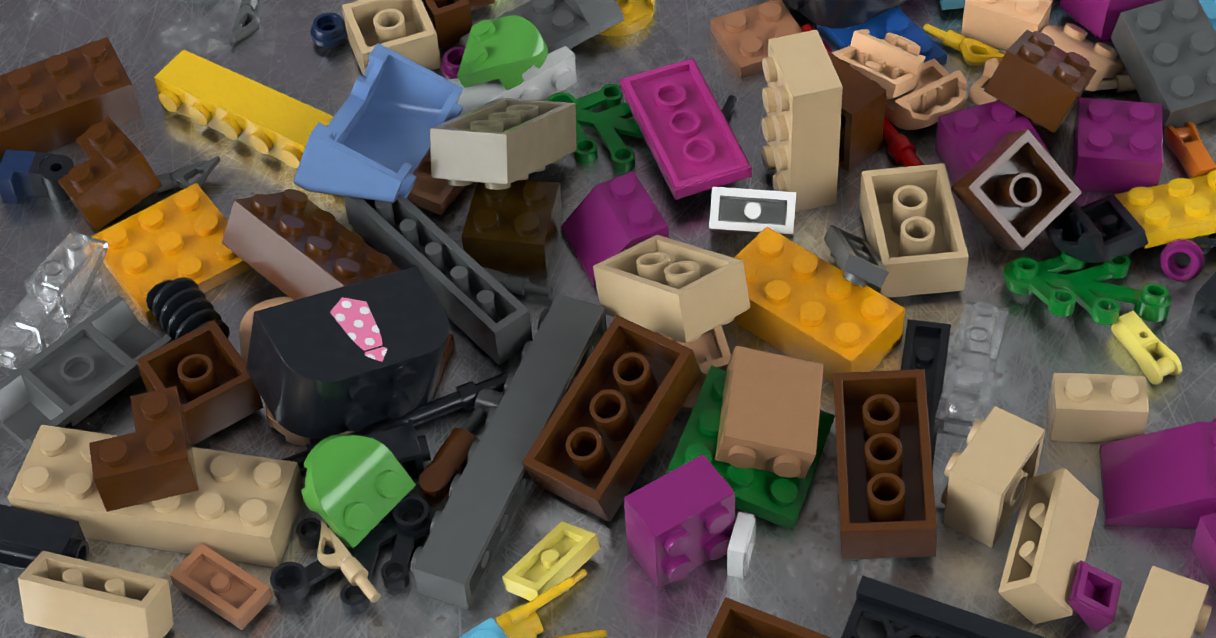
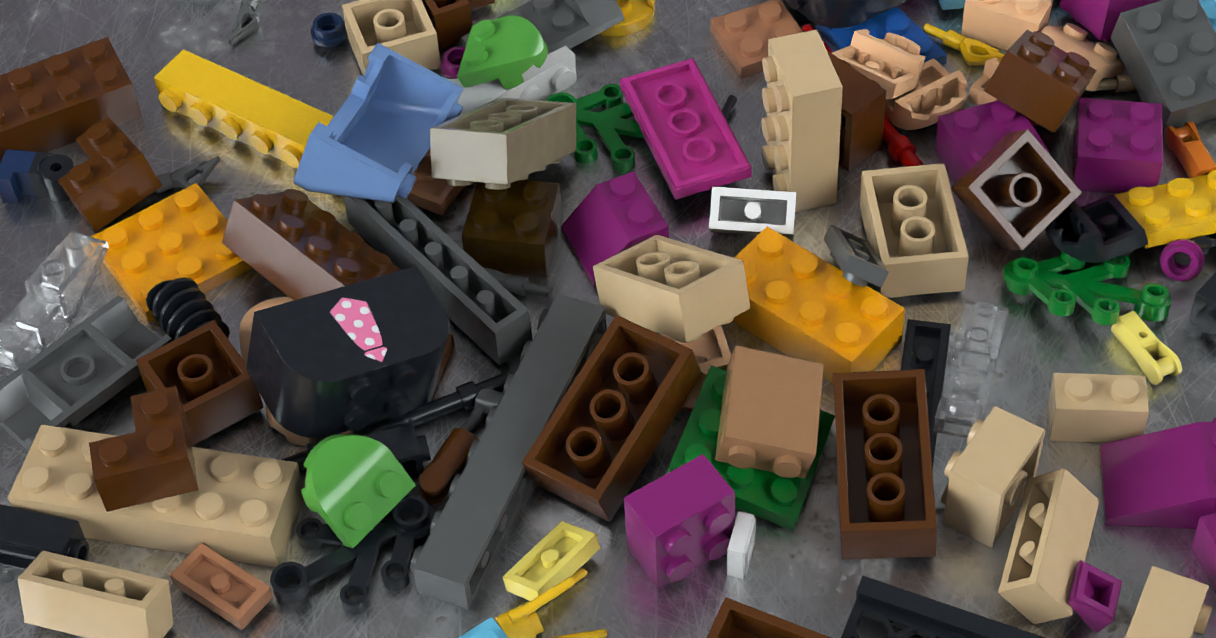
(343, 560): tan hand -> none

